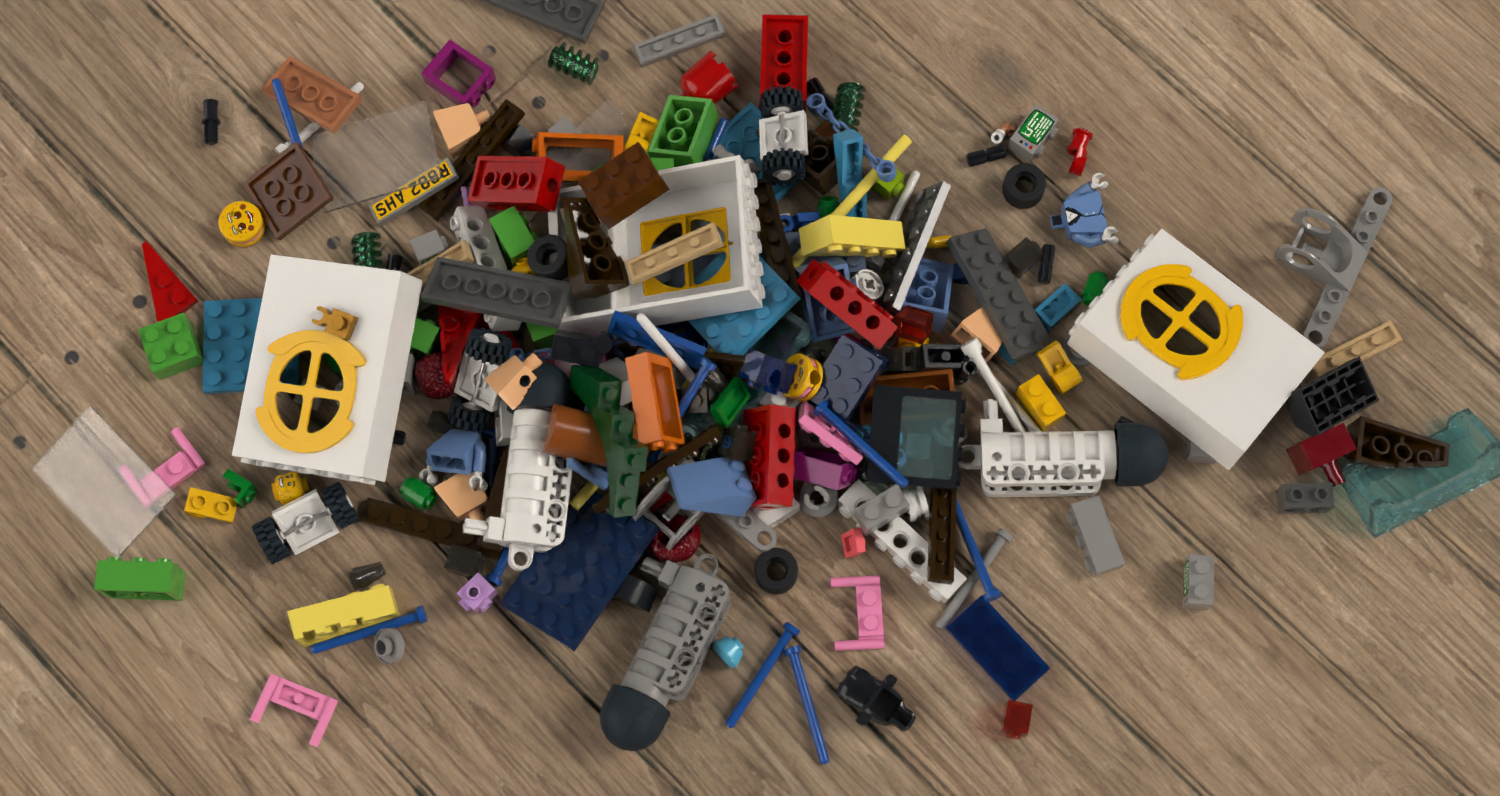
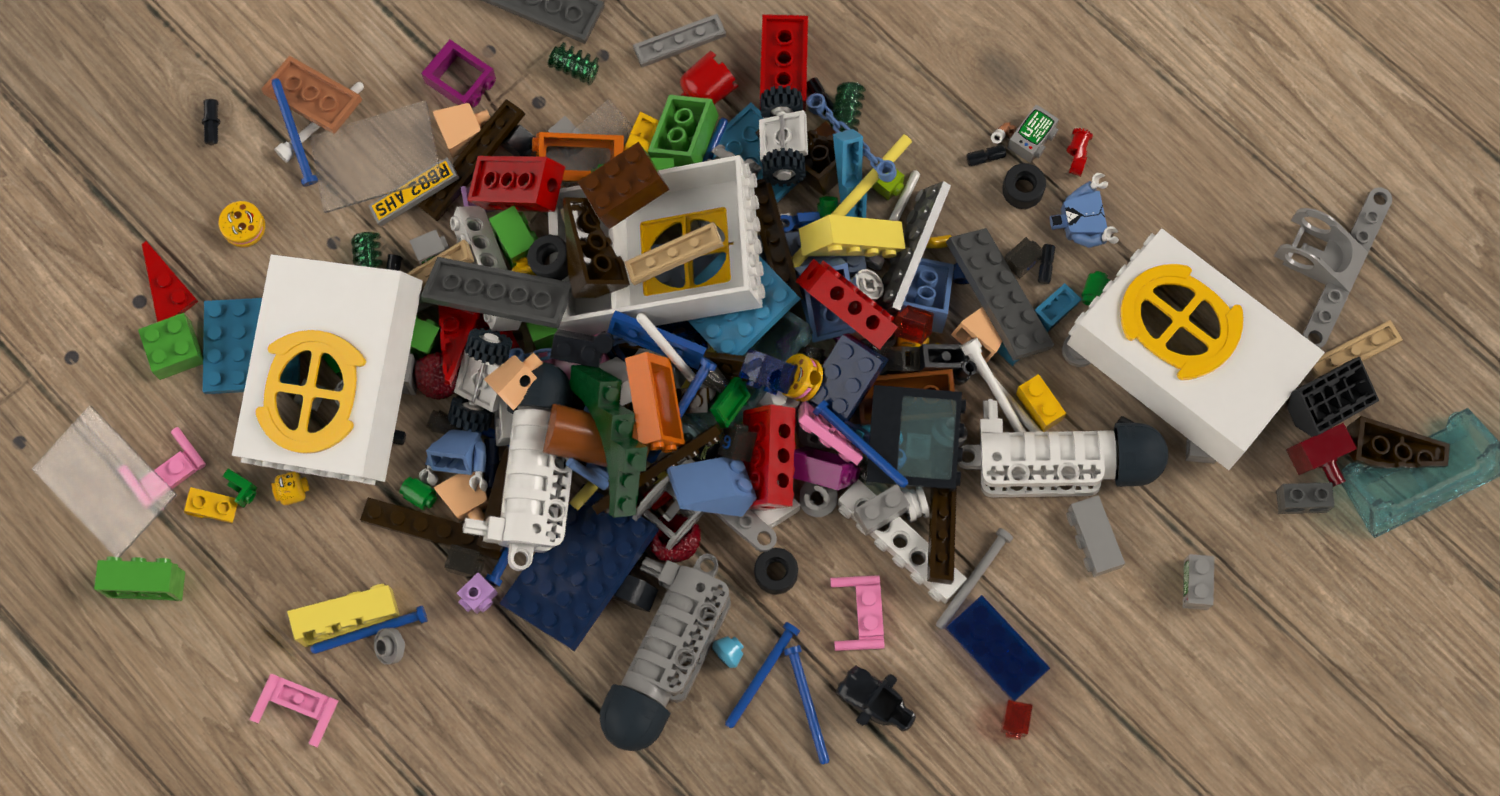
(288, 191): reddish brown plate -> none
(305, 522): plate -> none
(337, 322): pearl gold plate -> none
(365, 575): clear smoke cone -> none
(853, 542): coral plate -> none
(990, 593): blue bar -> none
(1059, 367): yellow plate -> none

